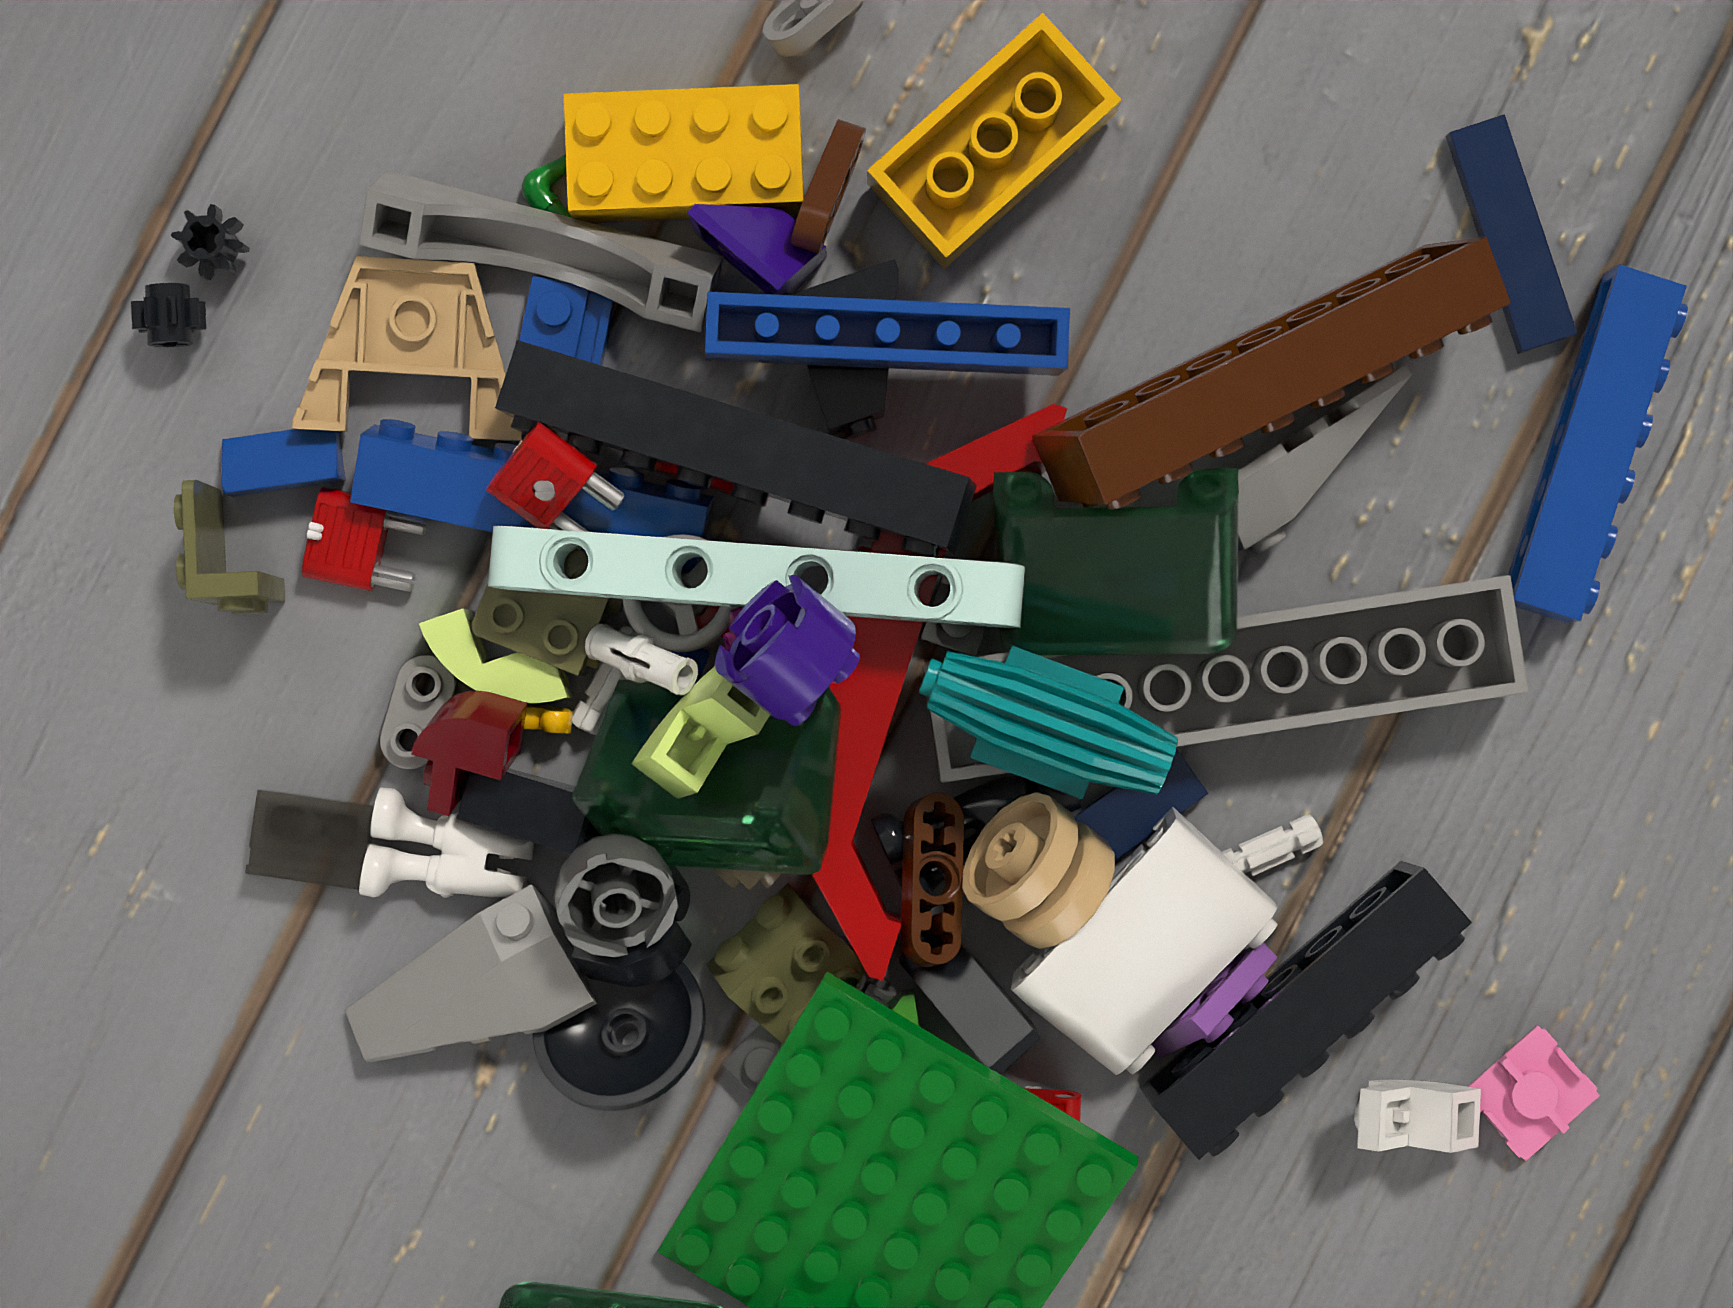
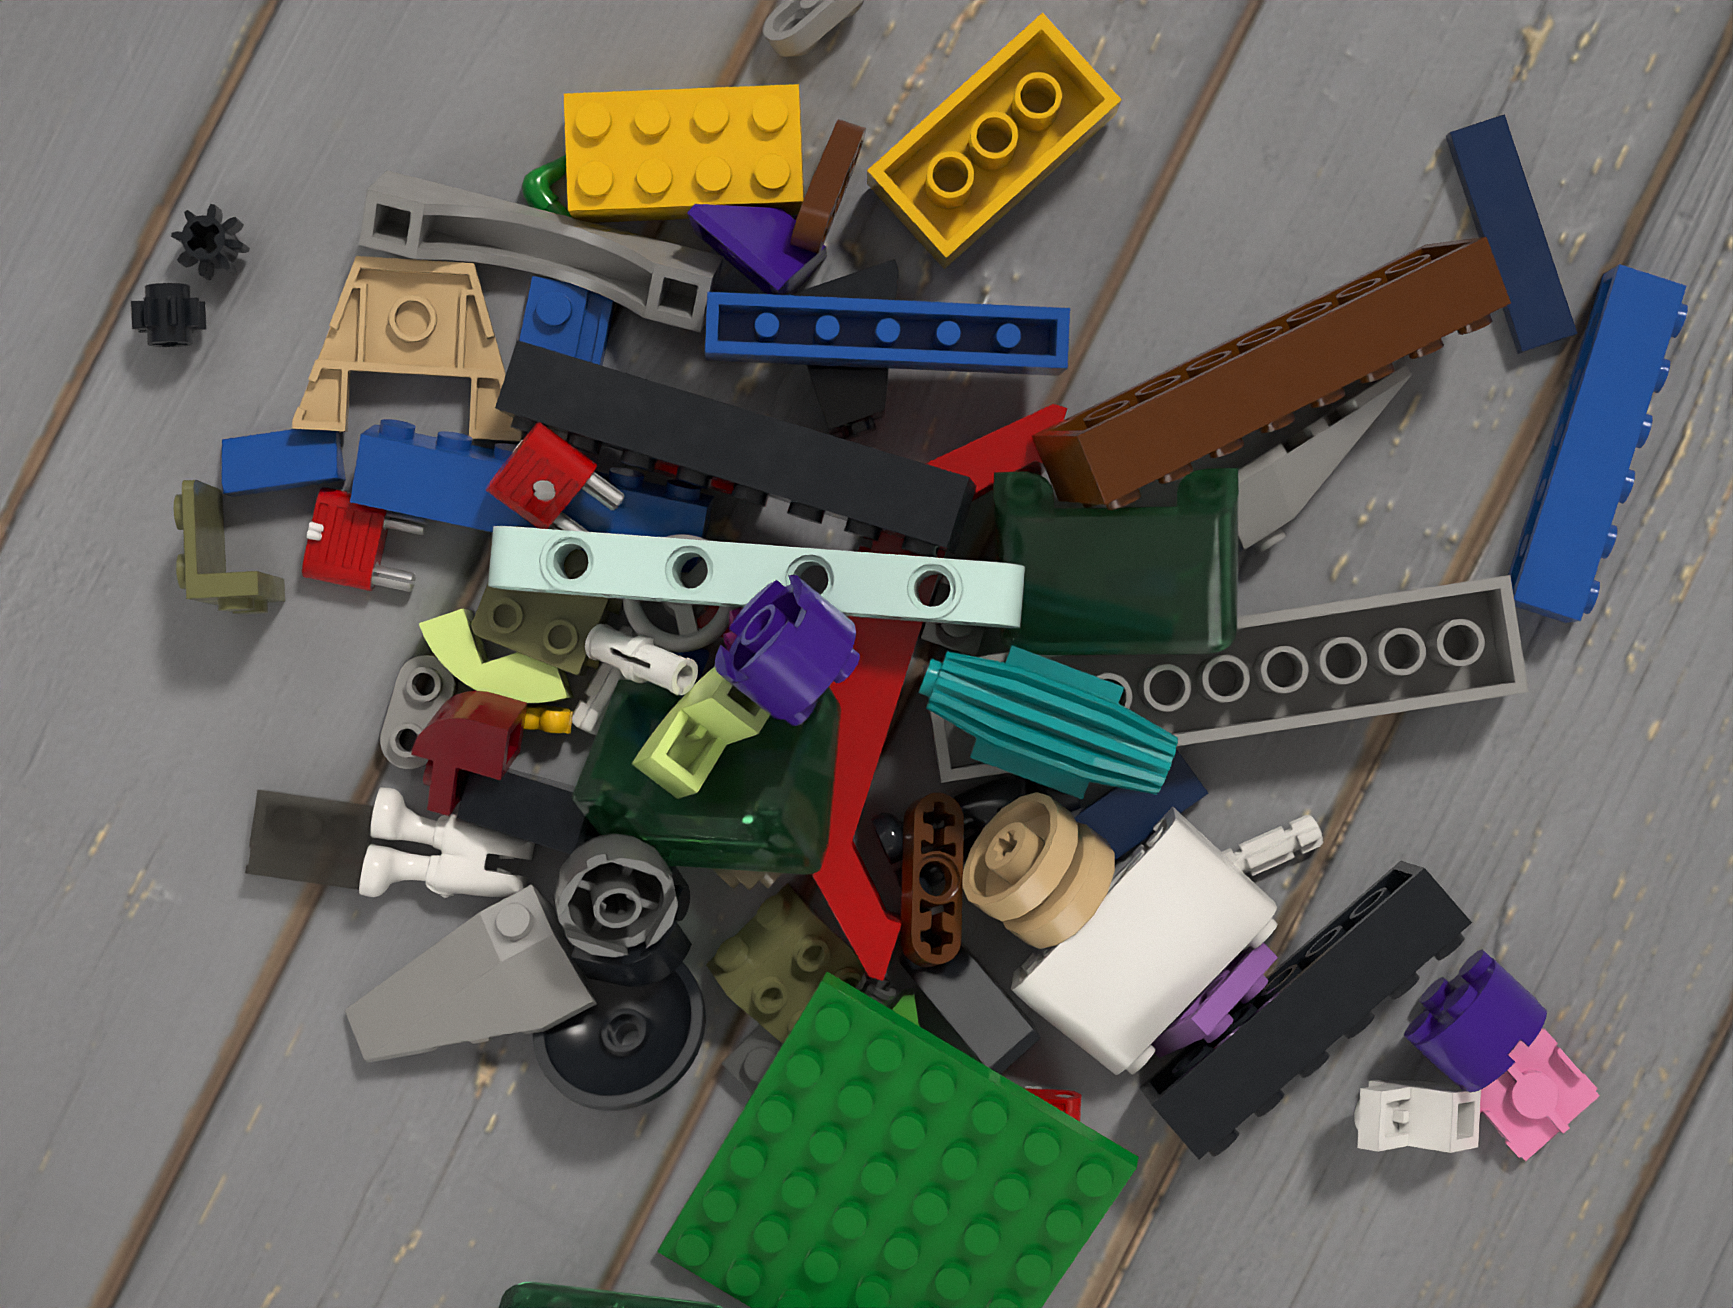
(1475, 1022): none -> dark purple brick

